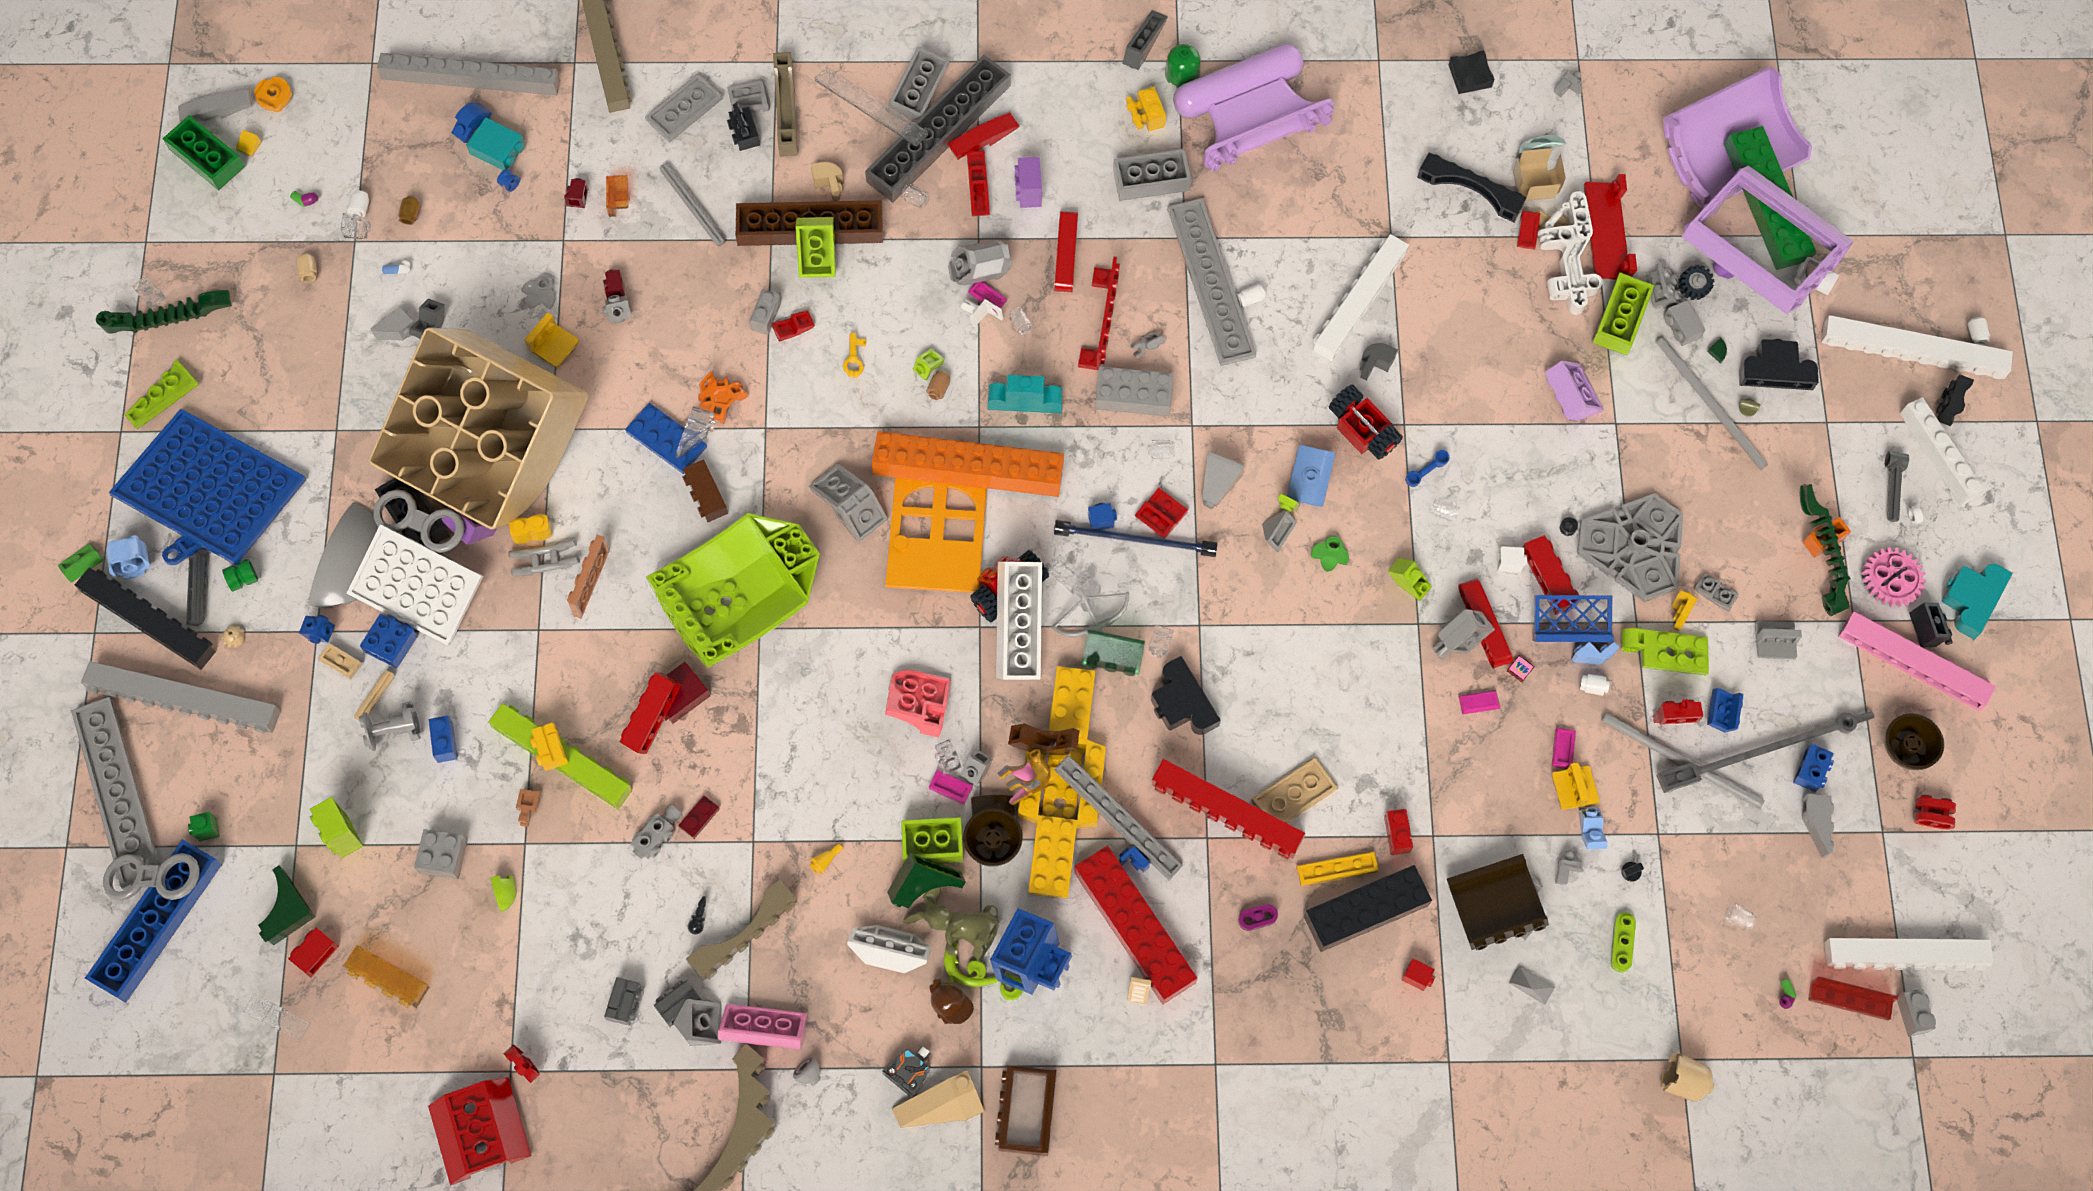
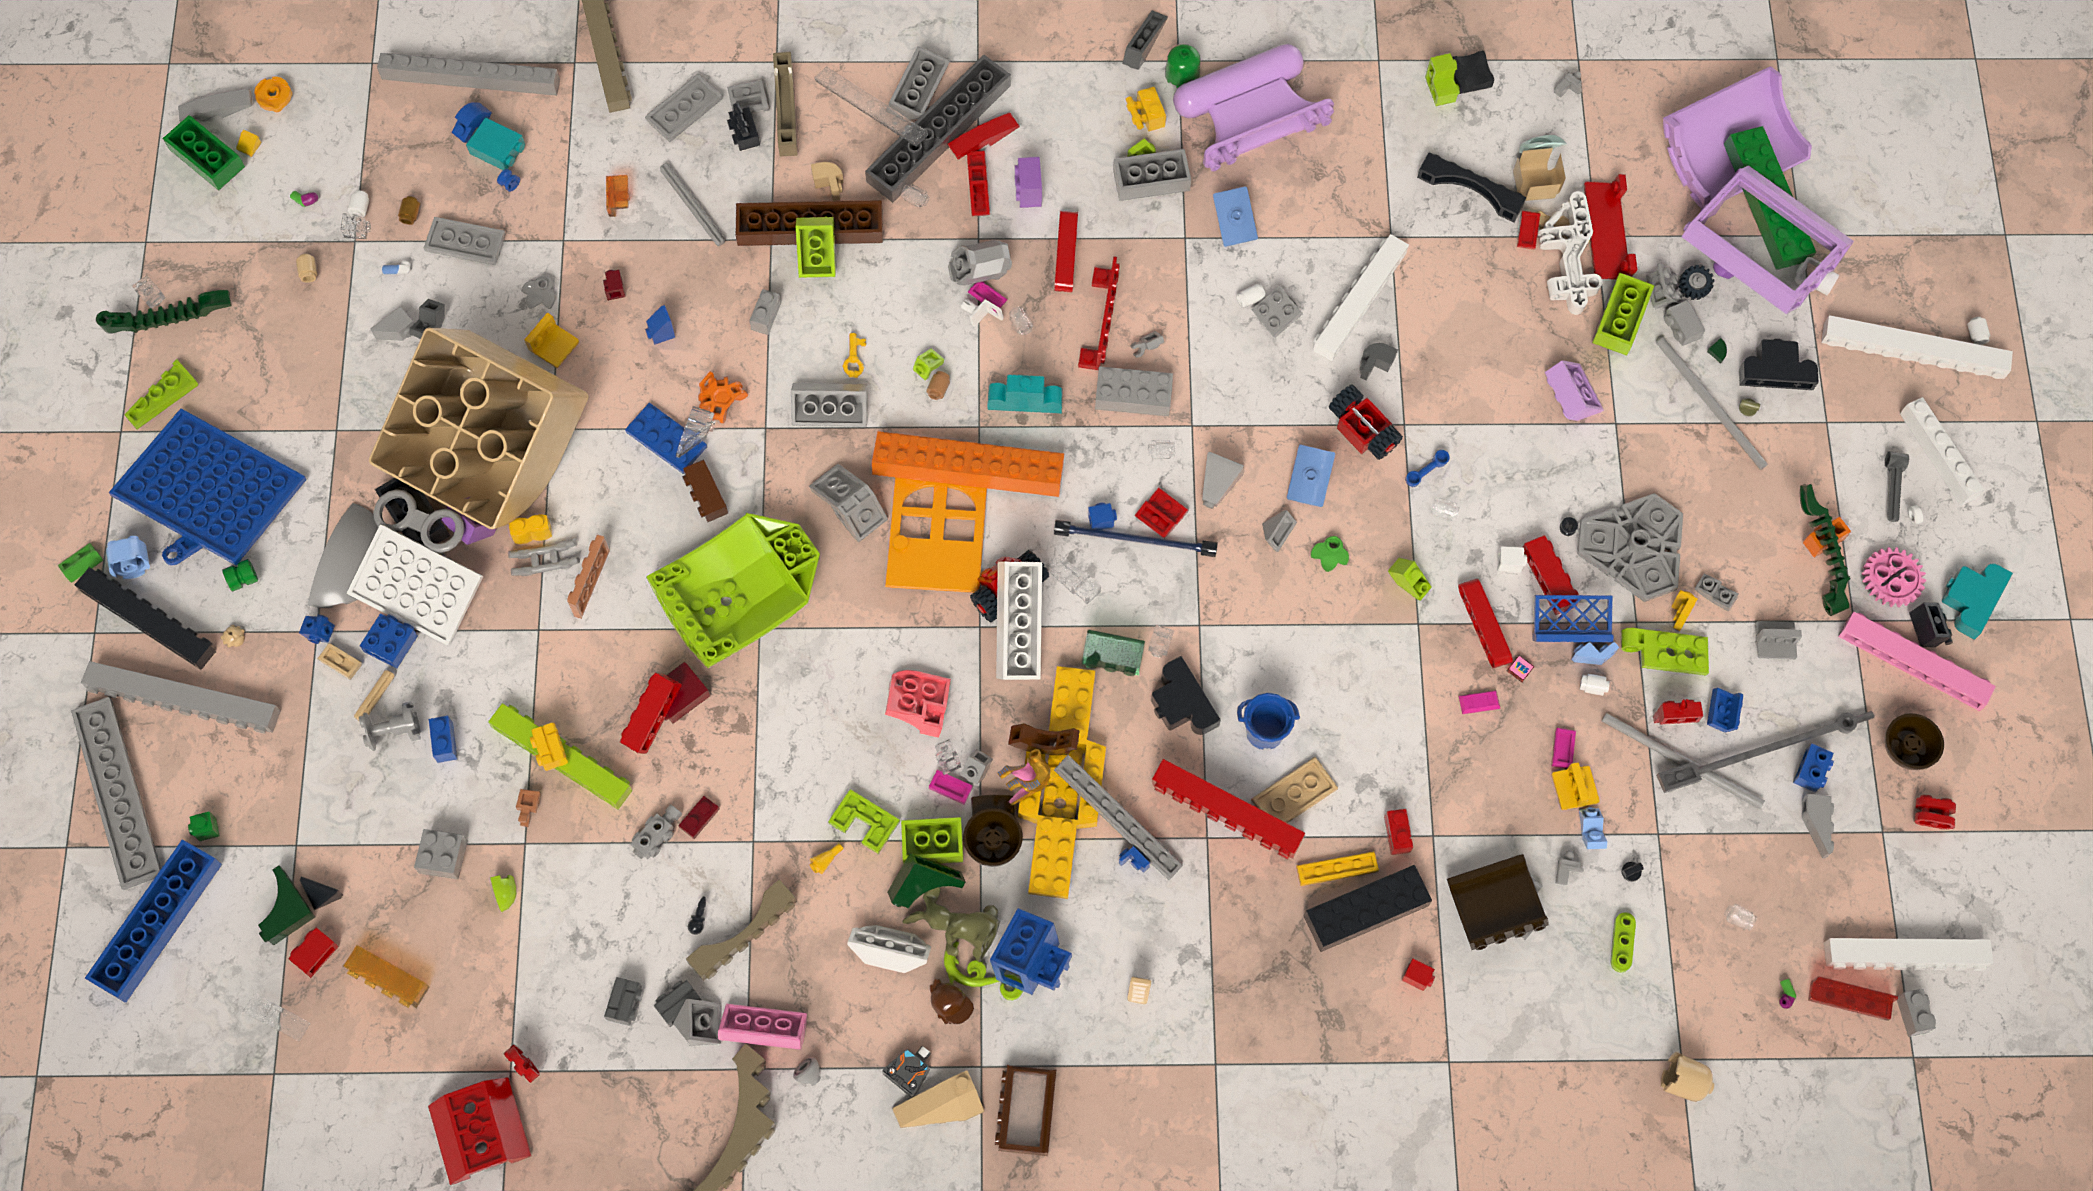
(151, 876): light grey bar -> none
(196, 588): dark grey piece -> none
(319, 893): none -> black slope
(335, 828): lime brick -> none
(464, 241): none -> light grey plate
(576, 193): dark red brick -> none
(617, 308): light grey brick -> none
(660, 326): none -> blue slope
(794, 326): red slope -> none
(829, 404): none -> light grey slope
(879, 820): none -> lime plate
(1088, 606): light grey piece -> none
(1135, 924): red brick -> none
(1141, 148): none -> lime bracket
(1211, 282): light grey plate -> none
(1235, 216): none -> medium blue shield
(1257, 917): magenta plate -> none
(1268, 719): none -> blue piece
(1277, 311): none -> light grey plate
(1287, 503): lime plate -> none
(1441, 79): none -> lime brick
(1462, 633): light grey brick -> none
(1532, 985): light grey slope -> none
(1953, 399): black brick -> none

